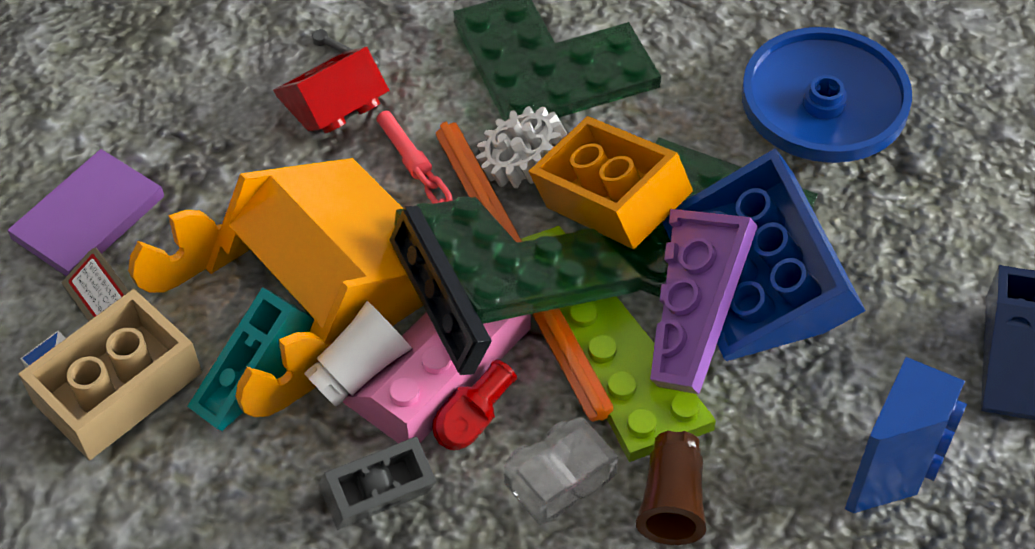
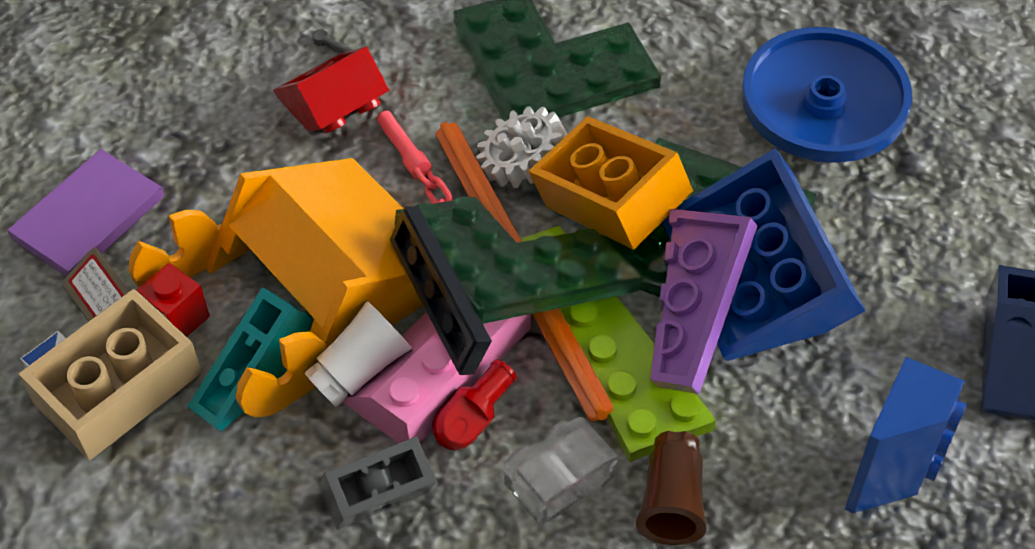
(176, 298): none -> red brick

